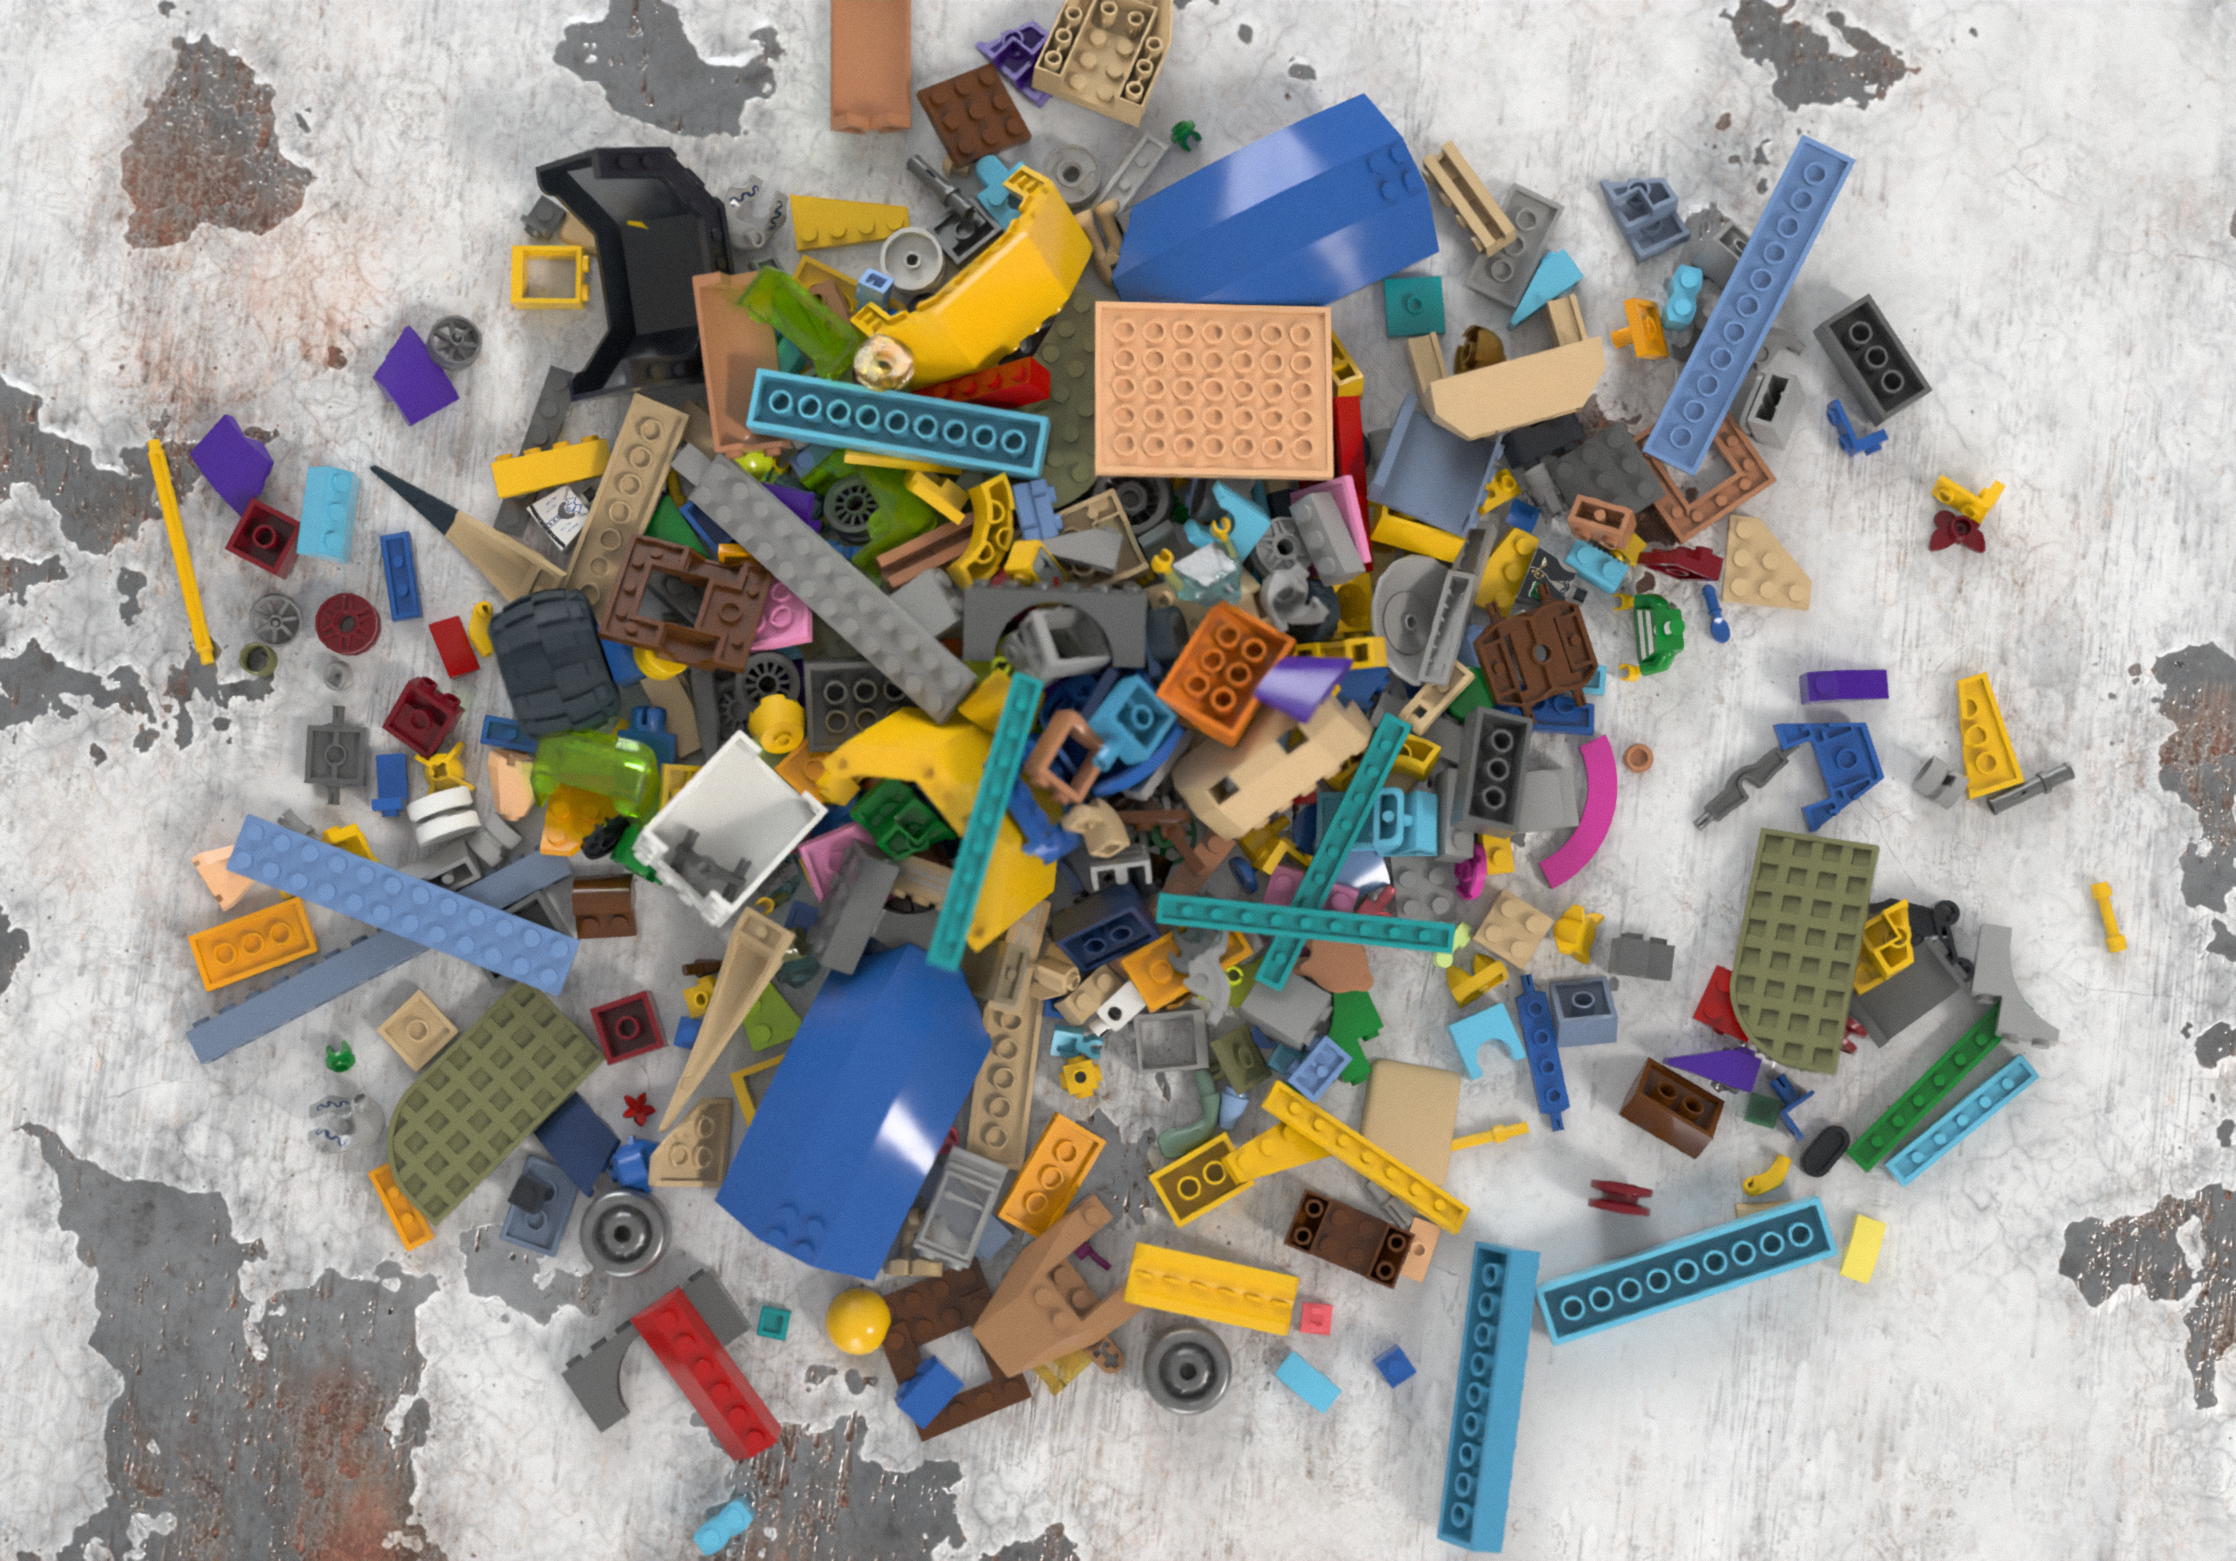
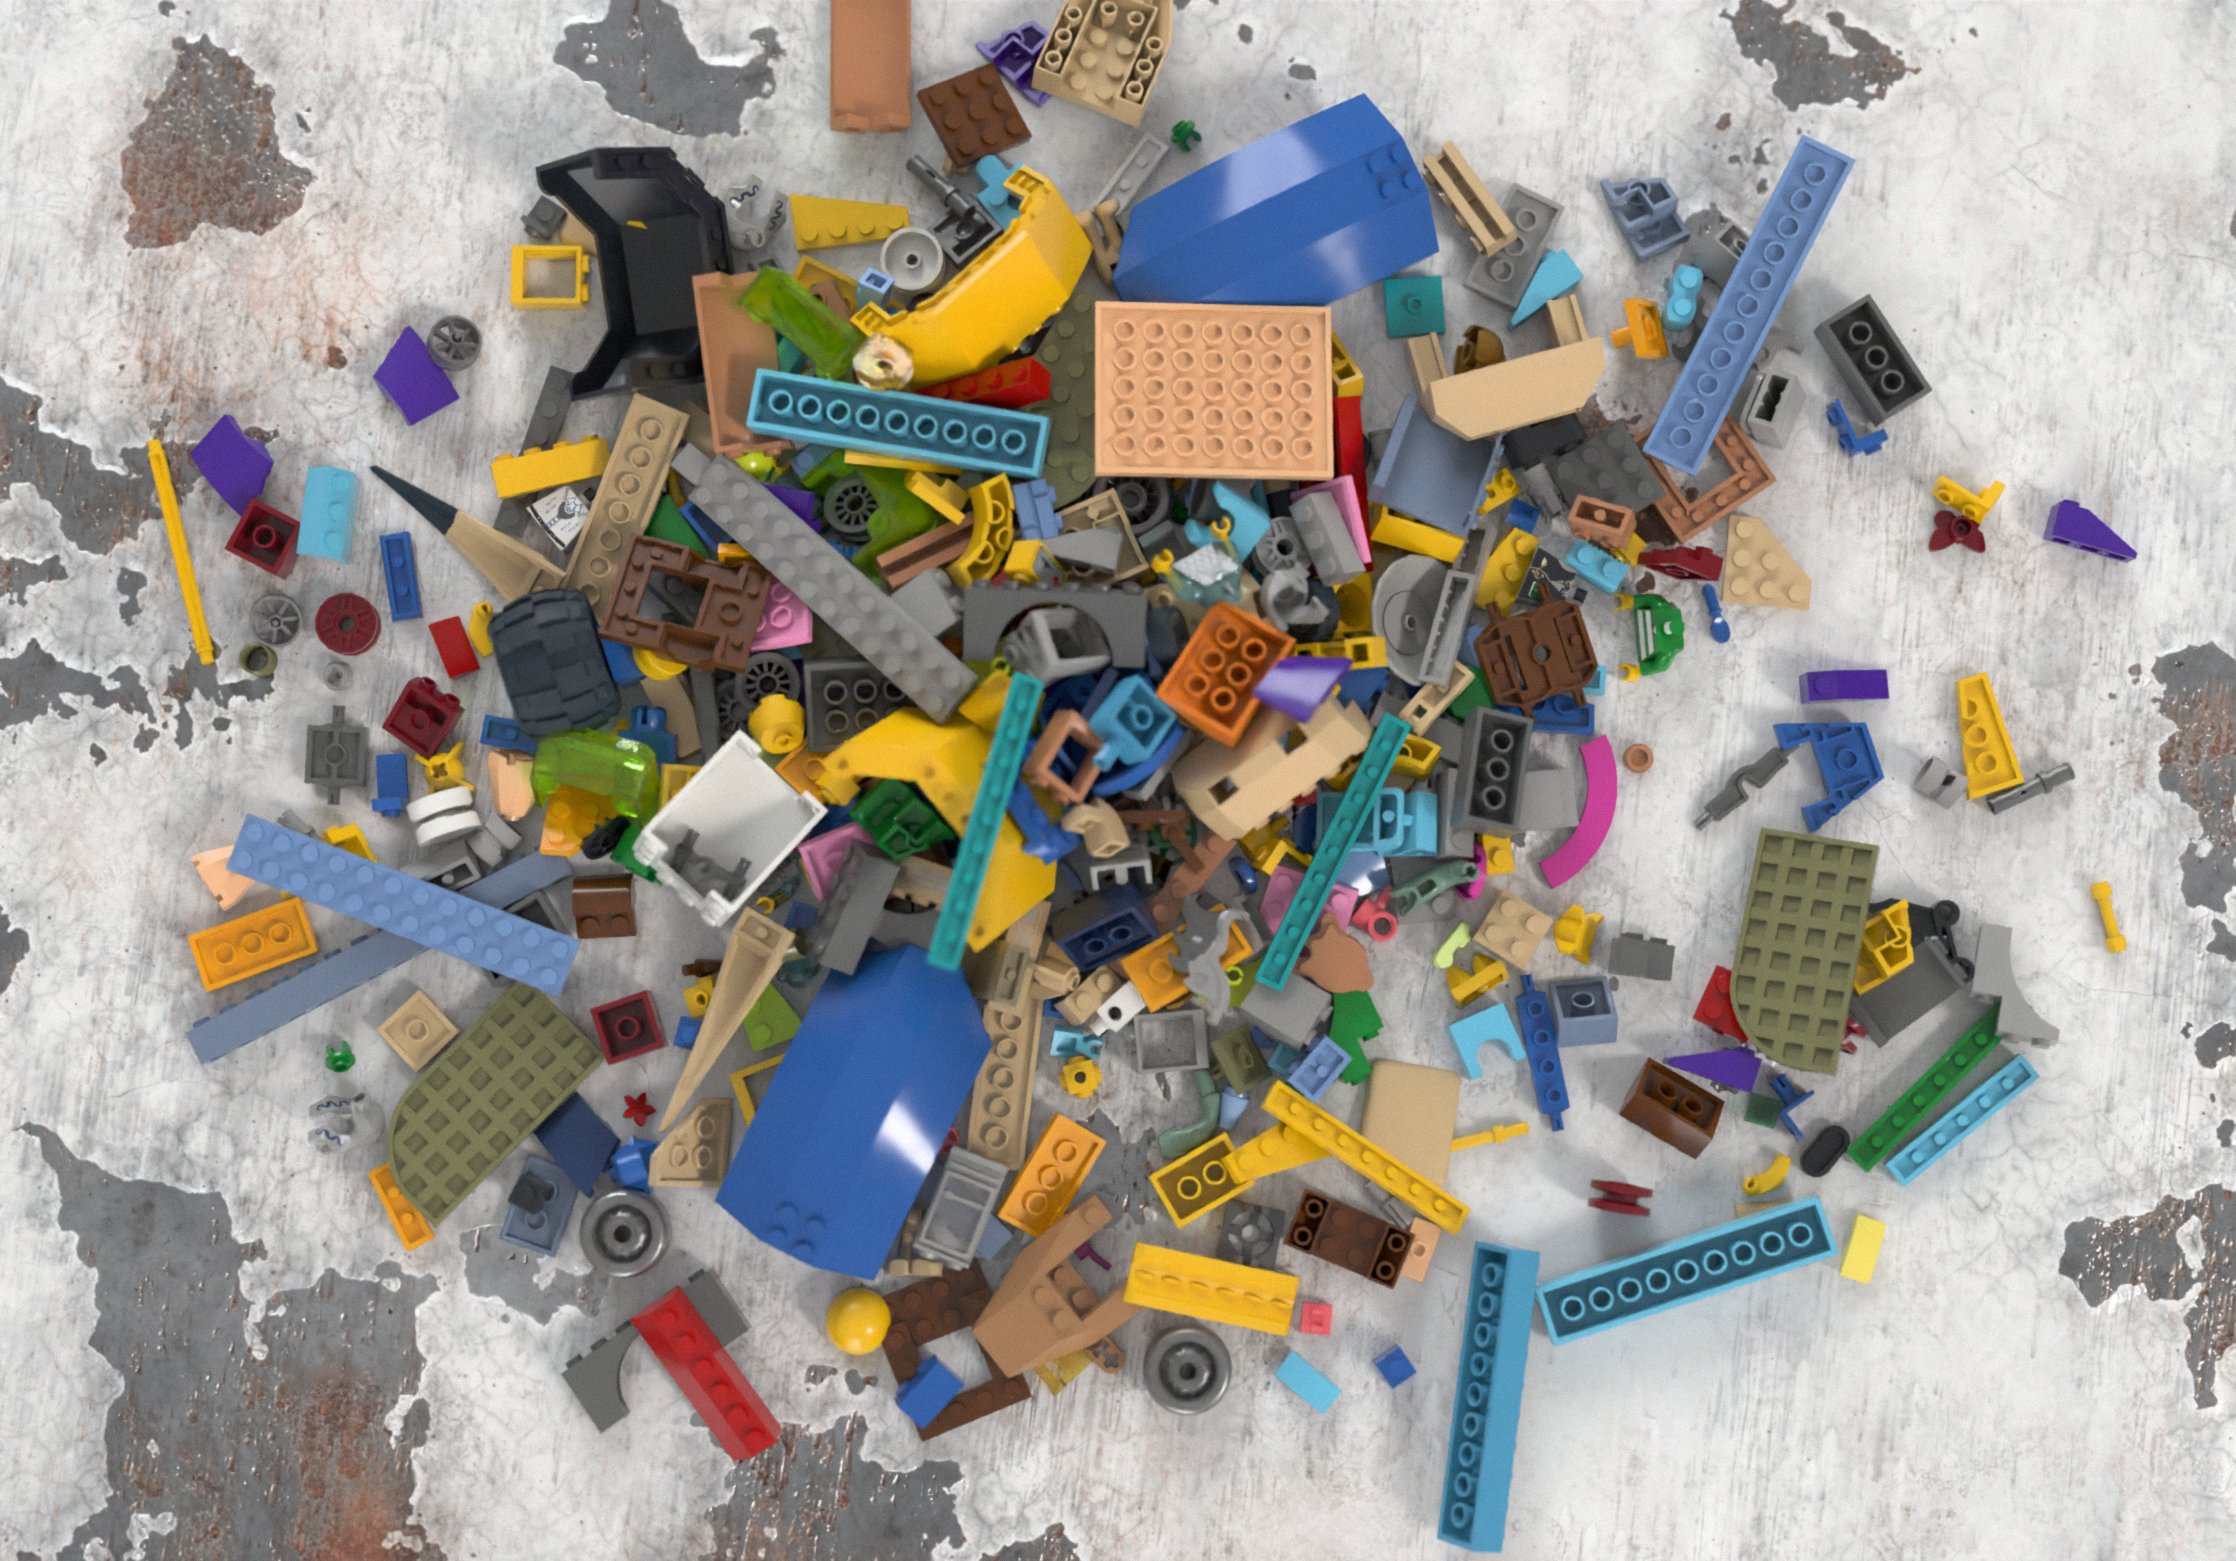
(718, 1529): medium azure brick -> none
(773, 1322): teal tile -> none
(1075, 160): light grey wheel -> none
(1227, 1251): none -> dark grey piece
(1305, 923): teal plate -> none
(1432, 882): none -> sand green piece
(2082, 530): none -> dark purple slope

